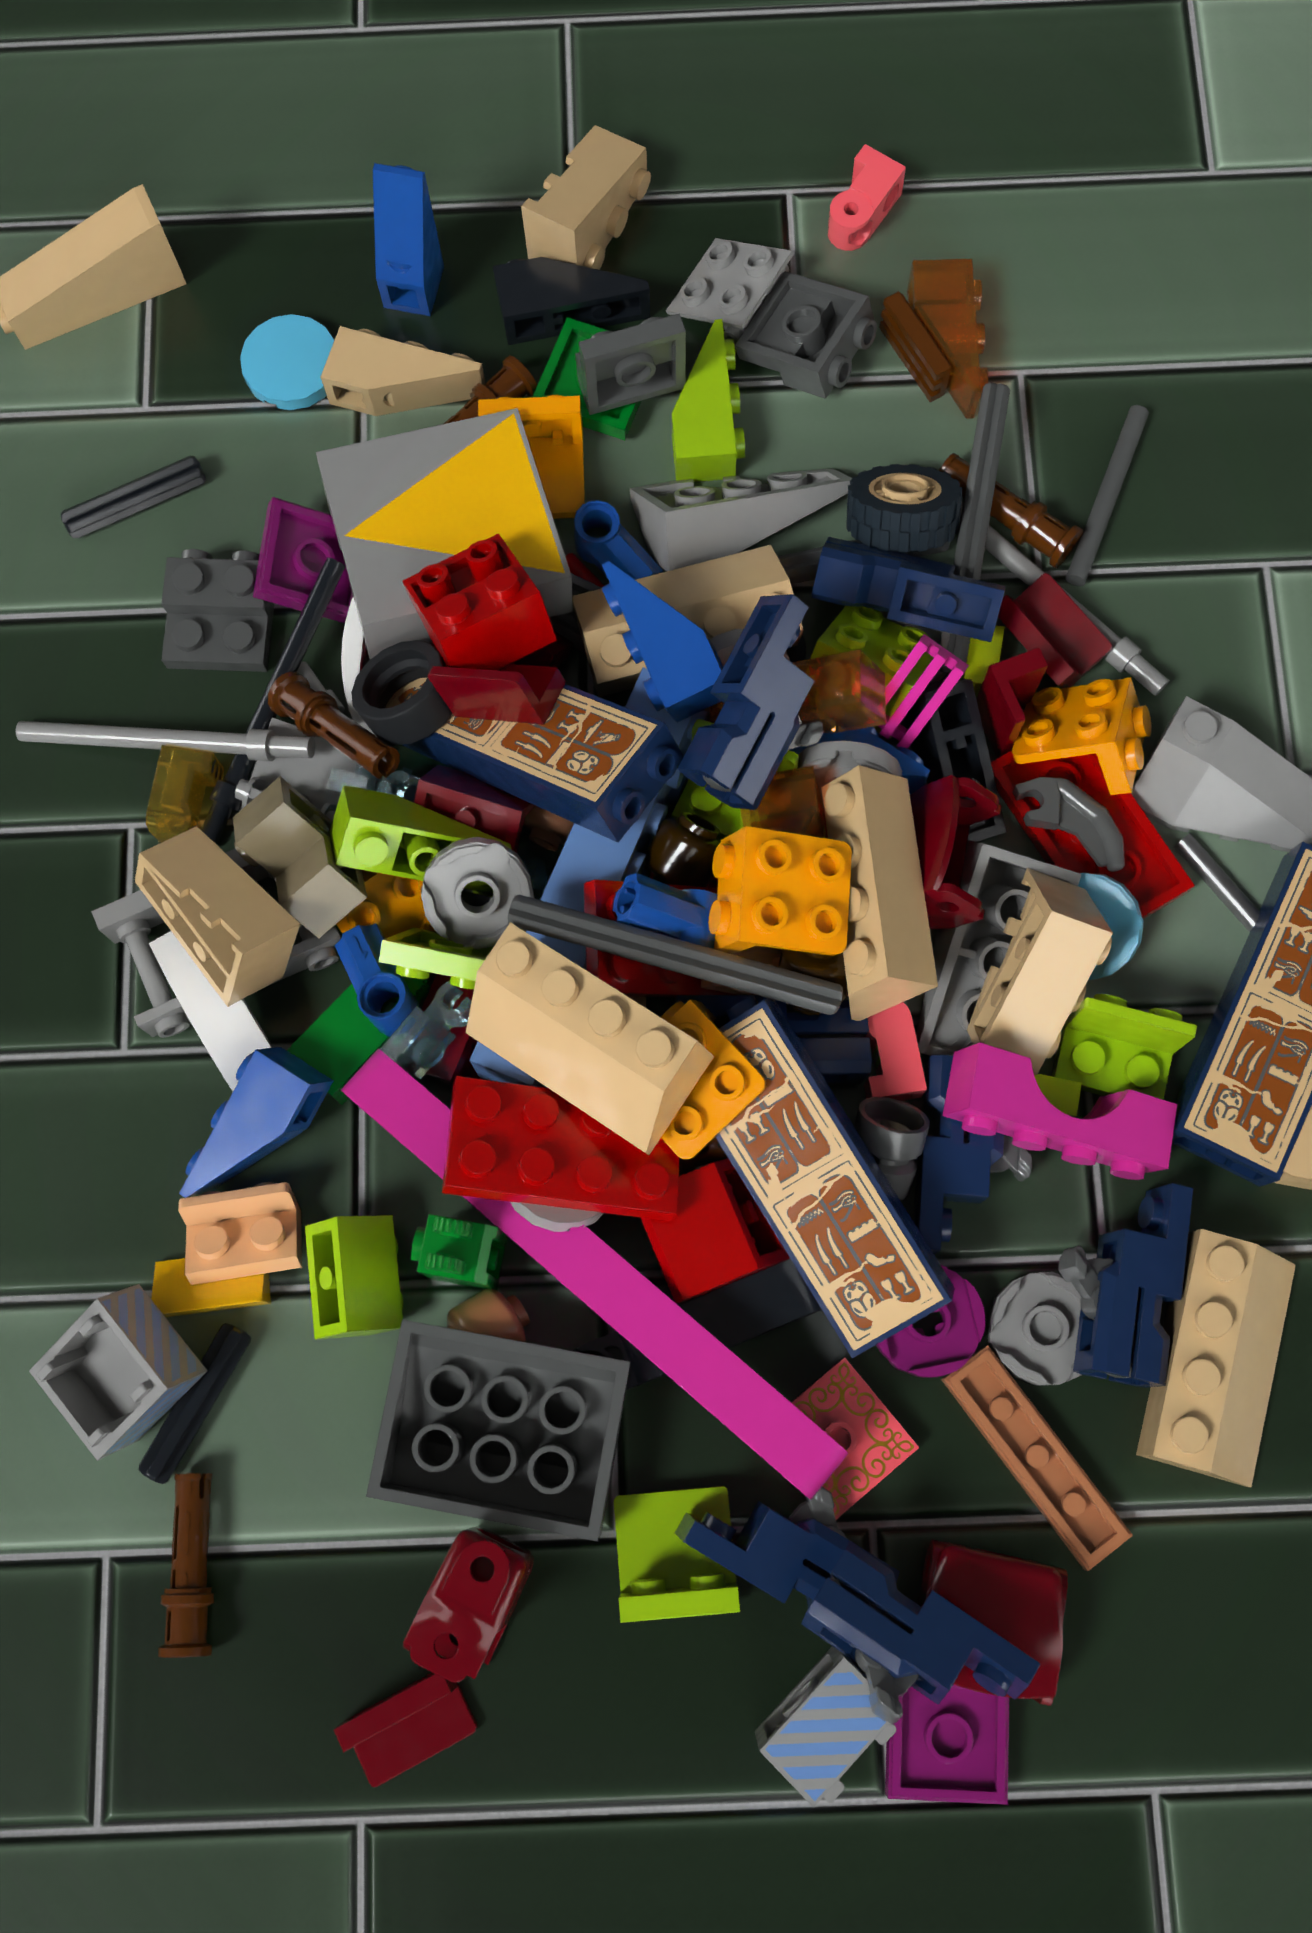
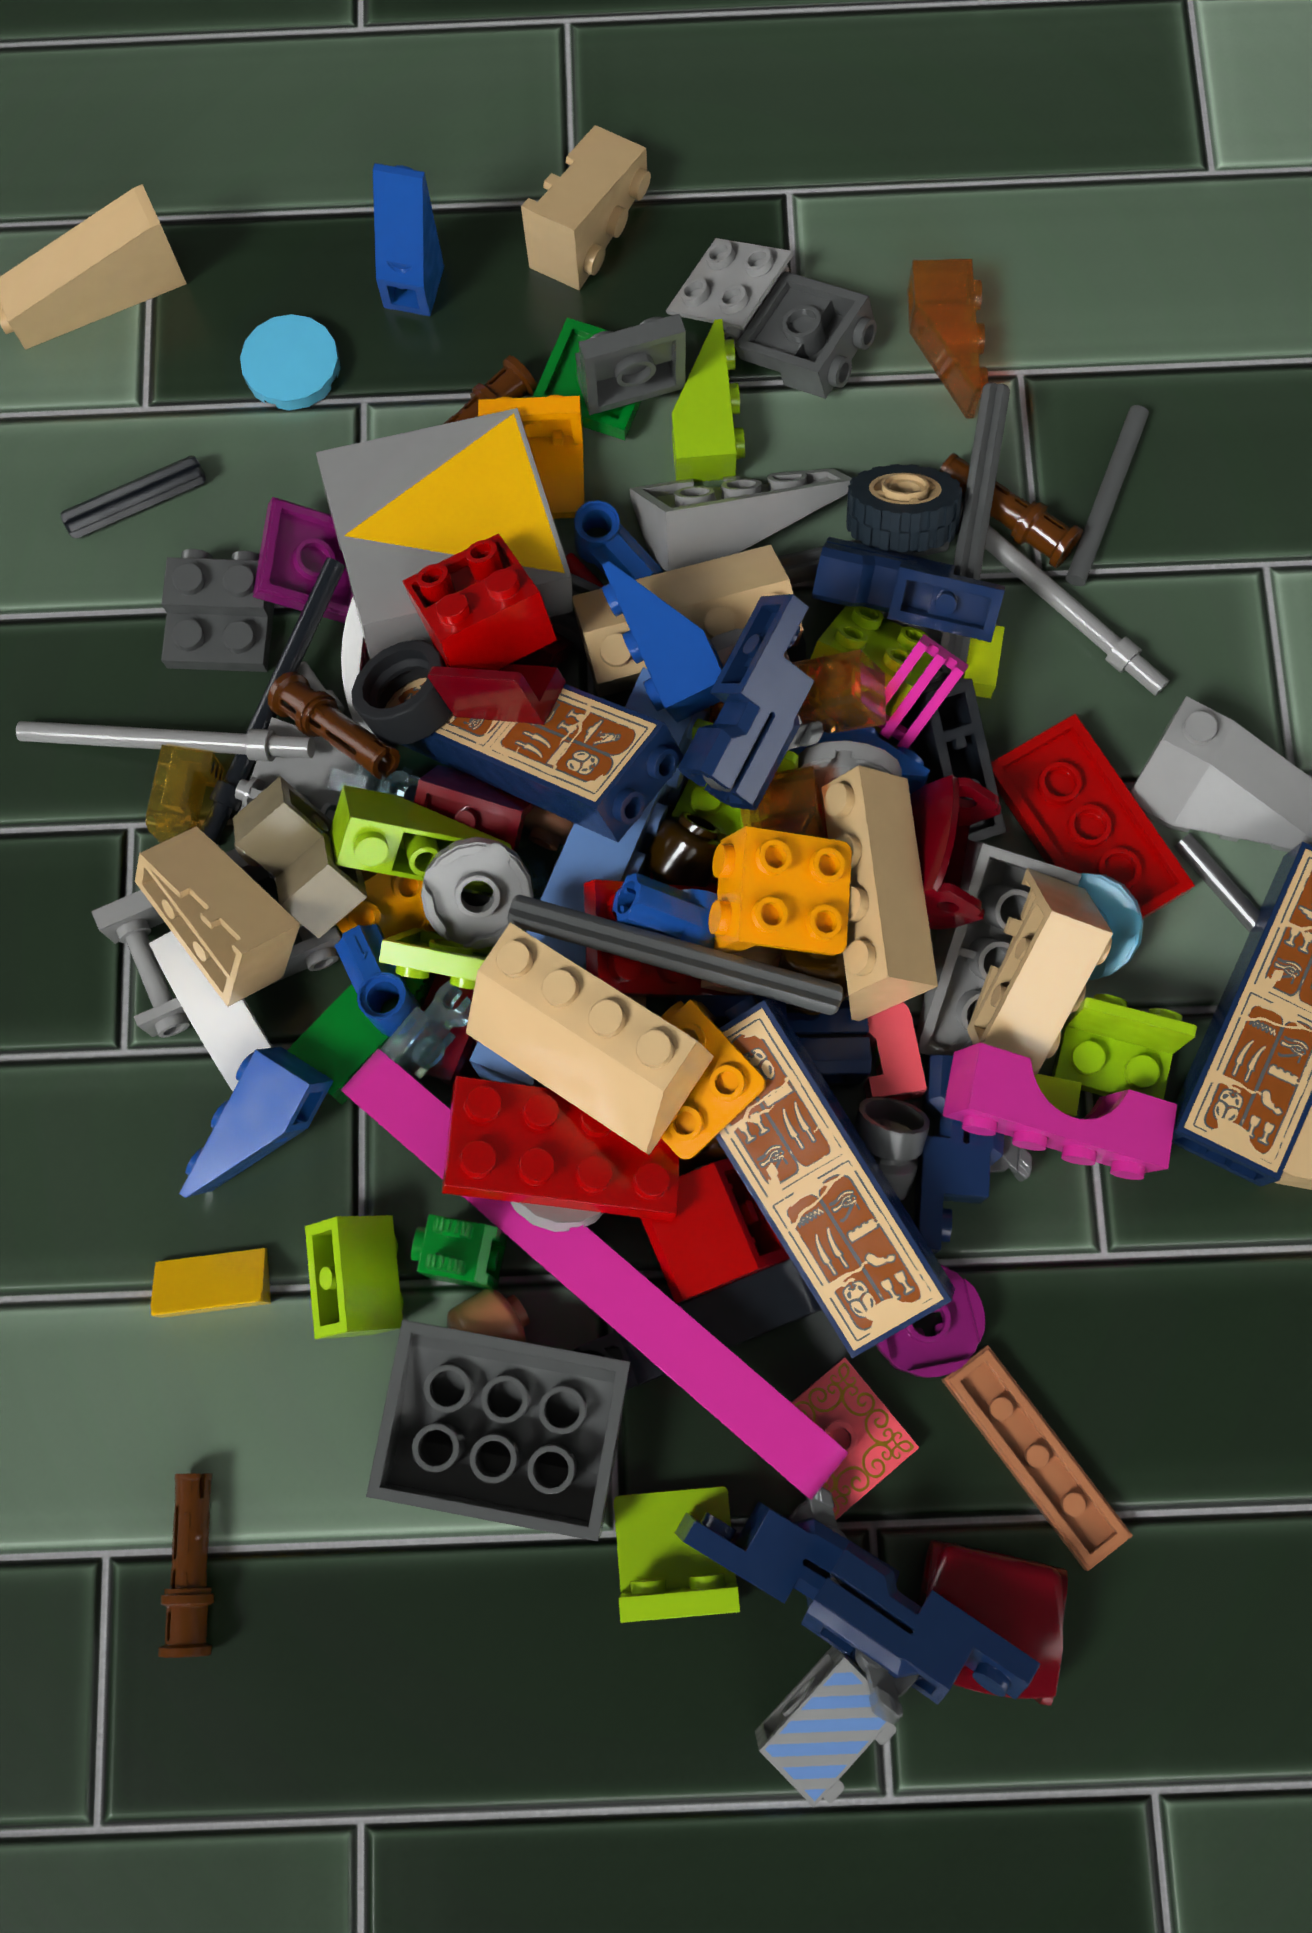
(117, 1370): light grey container -> none
(194, 1406): black axle -> none
(241, 1232): light nougat bracket -> none
(394, 376): tan slope -> none
(407, 1727): dark red panel -> none
(471, 1601): dark red piece -> none
(543, 292): black slope -> none
(861, 208): coral leg -> none
(915, 346): reddish brown tile -> none
(950, 1748): magenta plate -> none
(1004, 695): dark red panel -> none
(1029, 1319): light grey tile -> none
(1053, 622): dark red panel -> none
(1074, 811): dark grey piece -> none
(1085, 721): light orange bracket -> none
(1126, 1291): dark blue plate -> none
(1219, 1359): tan slope -> none

